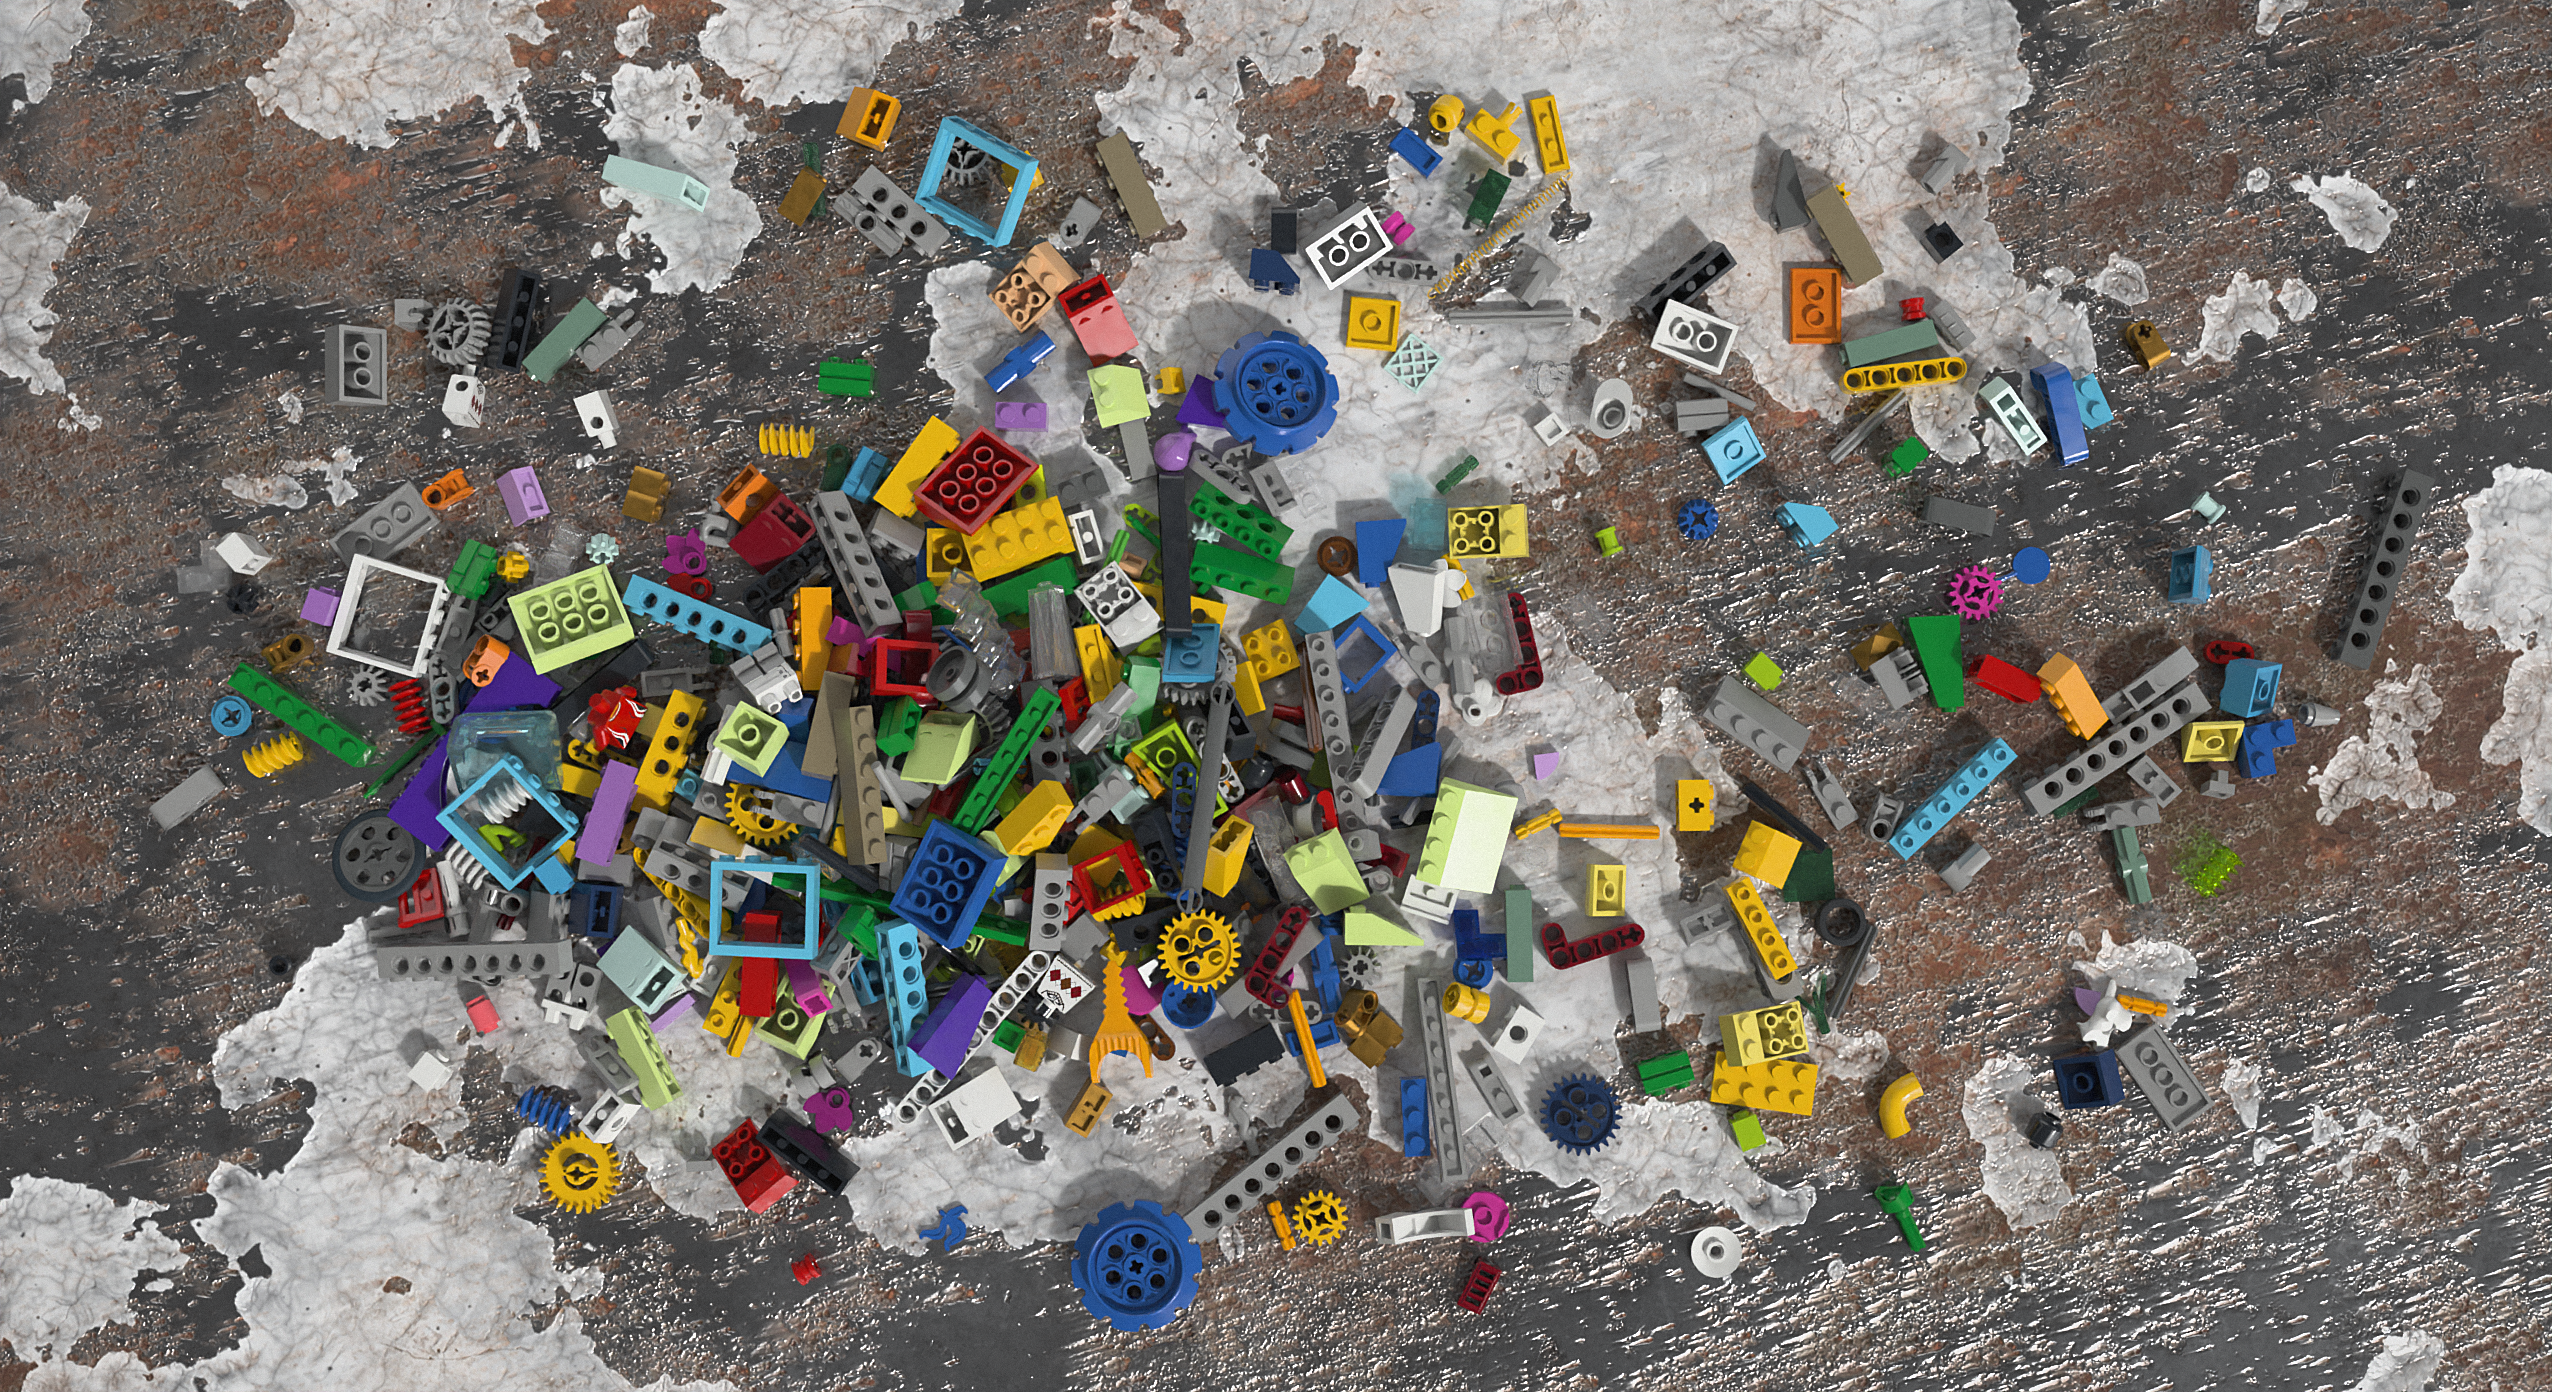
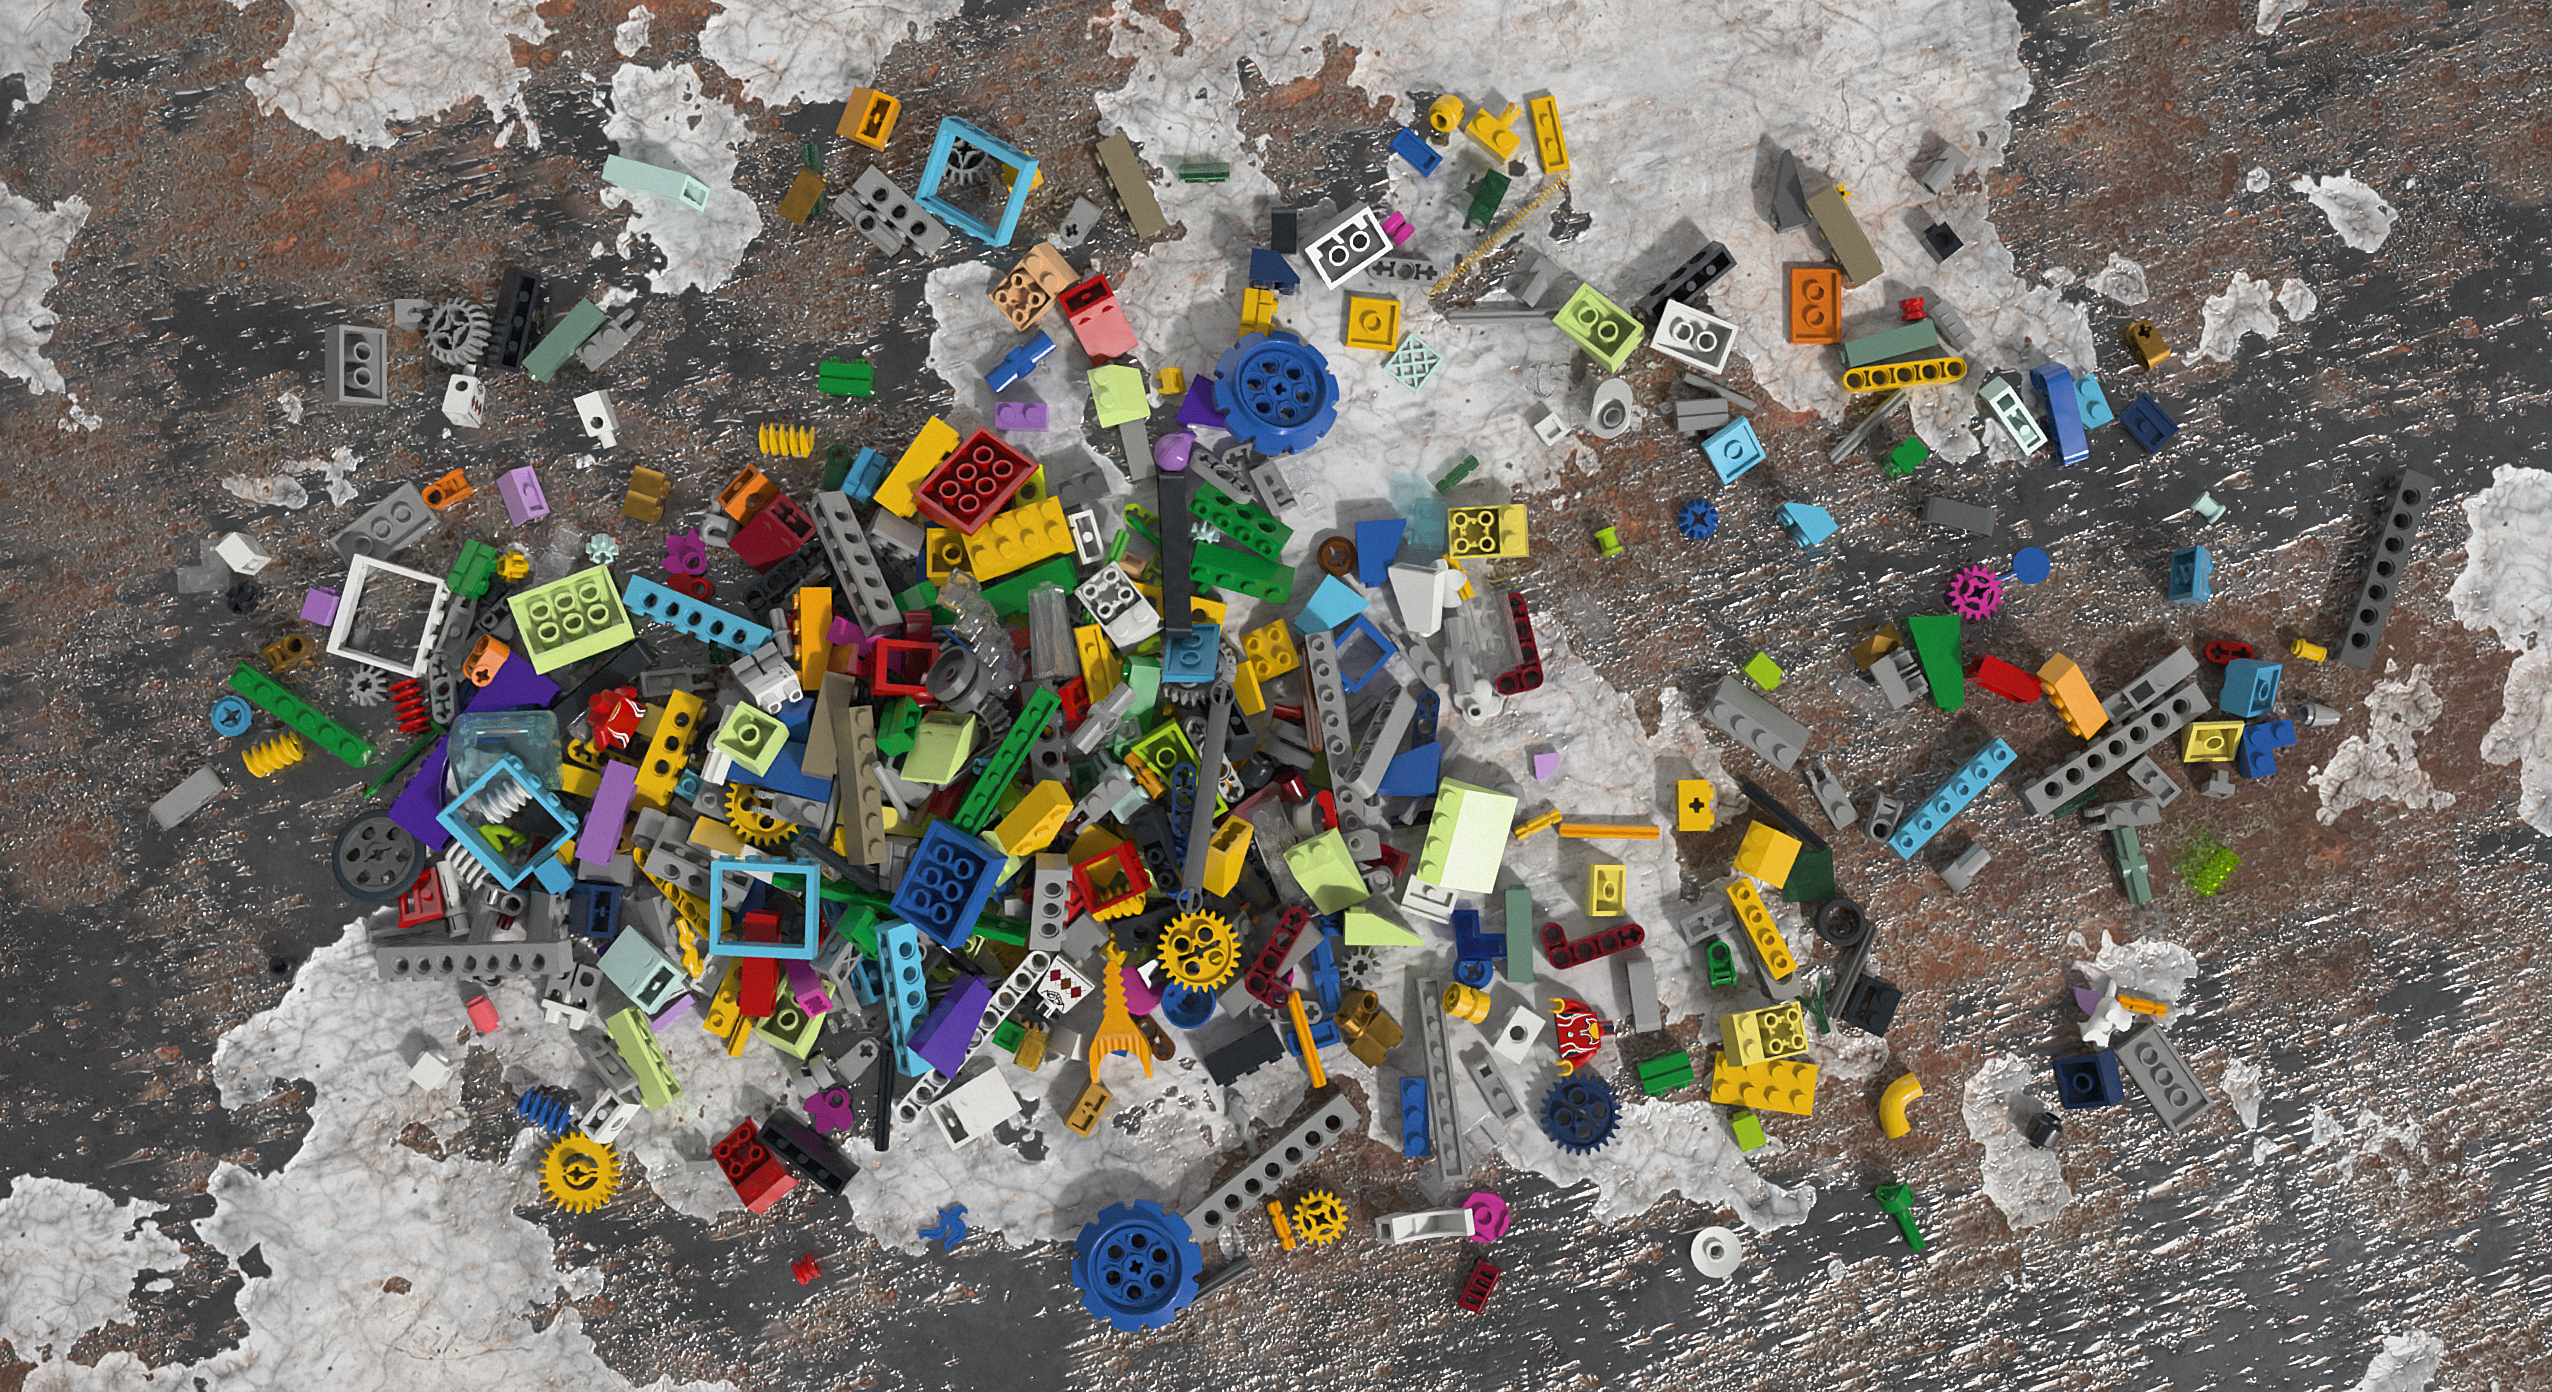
(884, 1101): none -> black axle
(1204, 173): none -> clear green slope
(1220, 1280): none -> dark grey axle
(1257, 312): none -> yellow brick
(1577, 1032): none -> red torso
(1599, 327): none -> yellowish green slope
(1721, 969): none -> green piece
(1879, 1008): none -> black plate
(2147, 423): none -> dark blue plate
(2301, 648): none -> yellow pin

